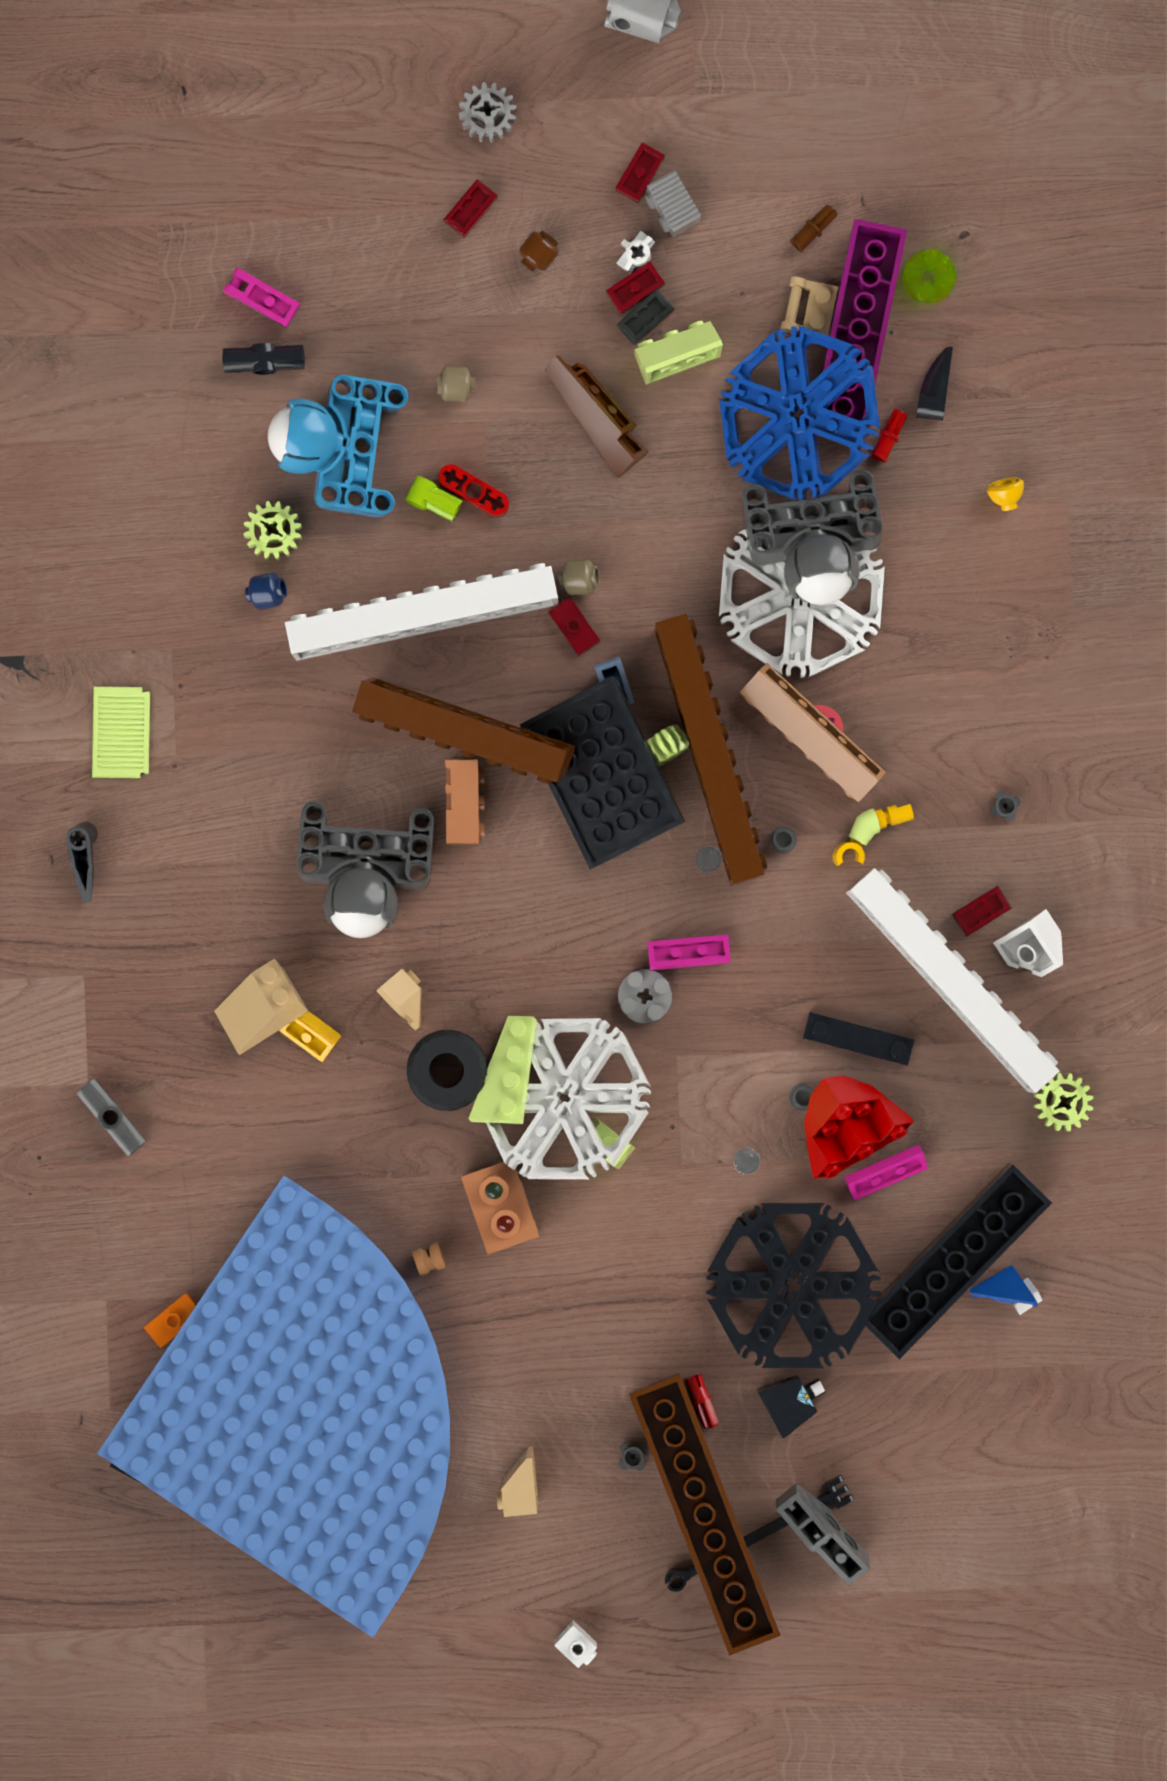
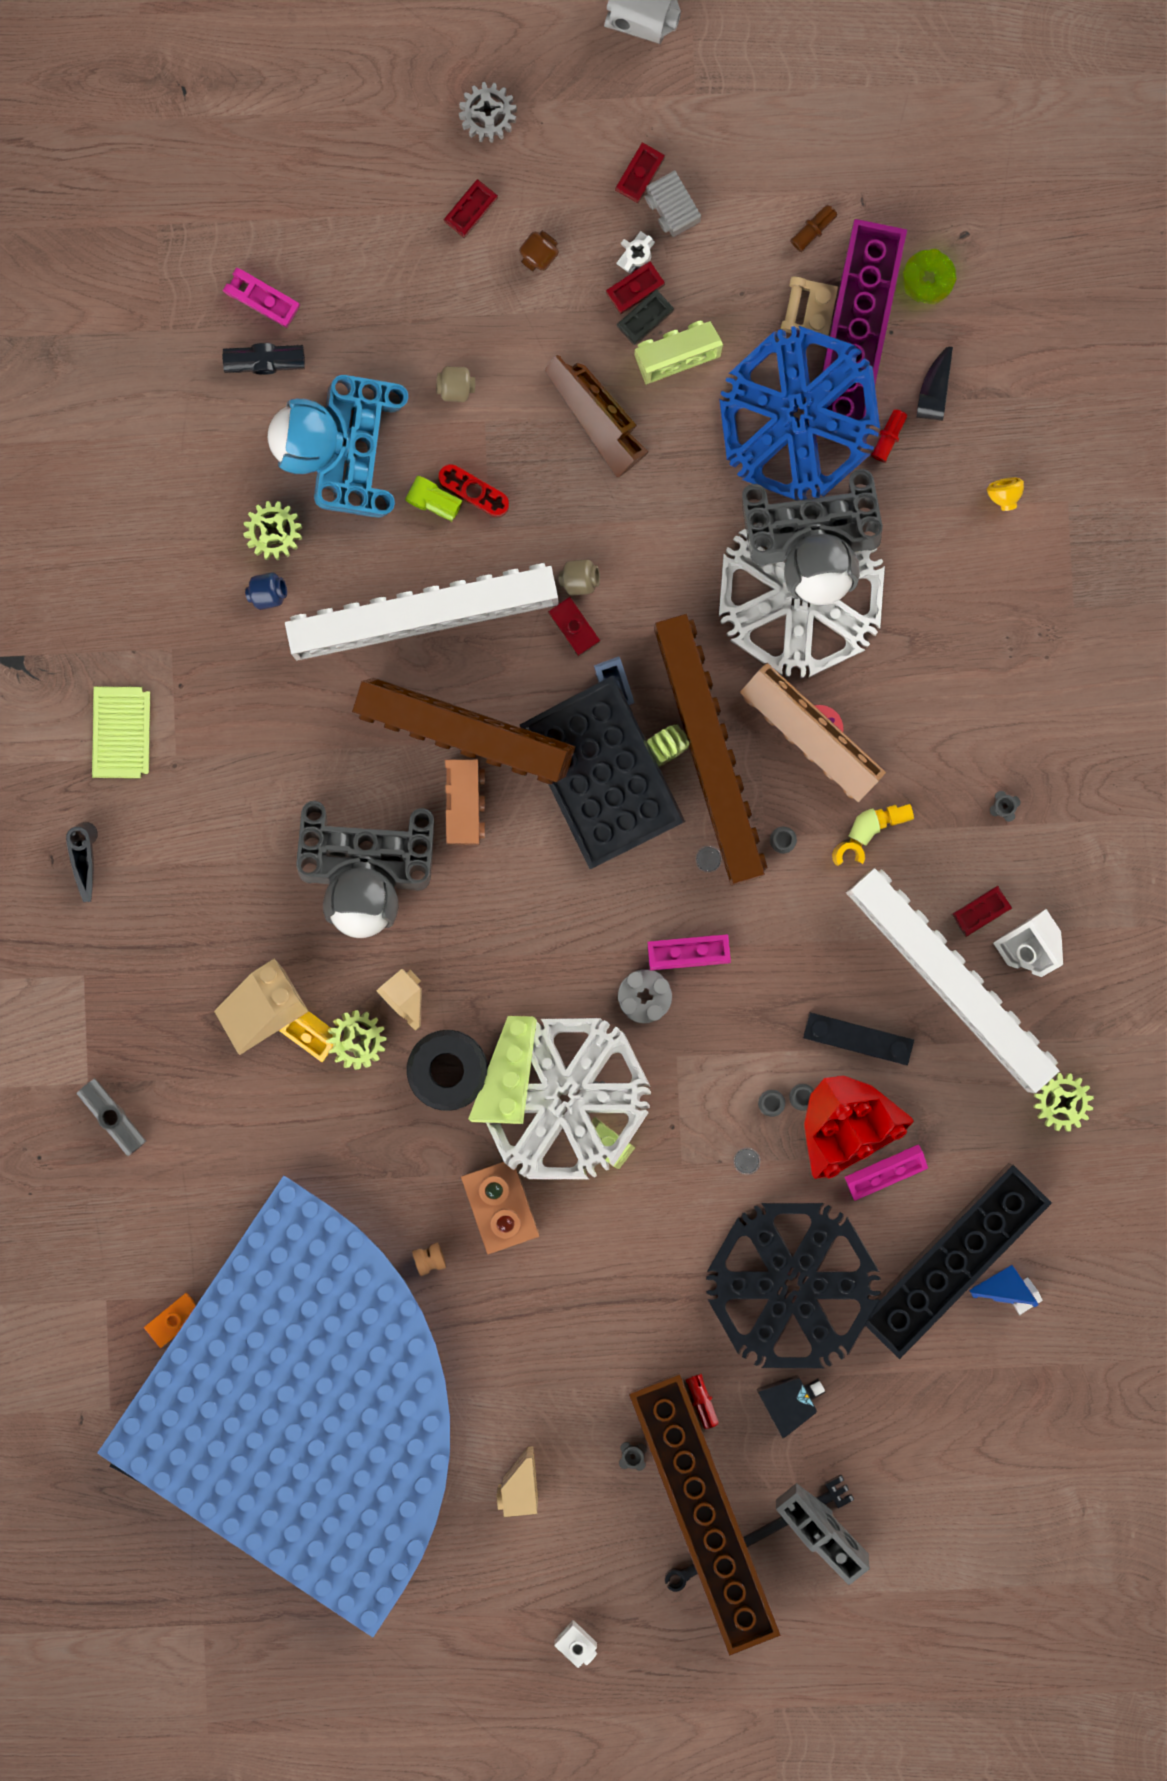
(351, 1030): none -> yellowish green gear
(771, 1103): none -> dark grey plate

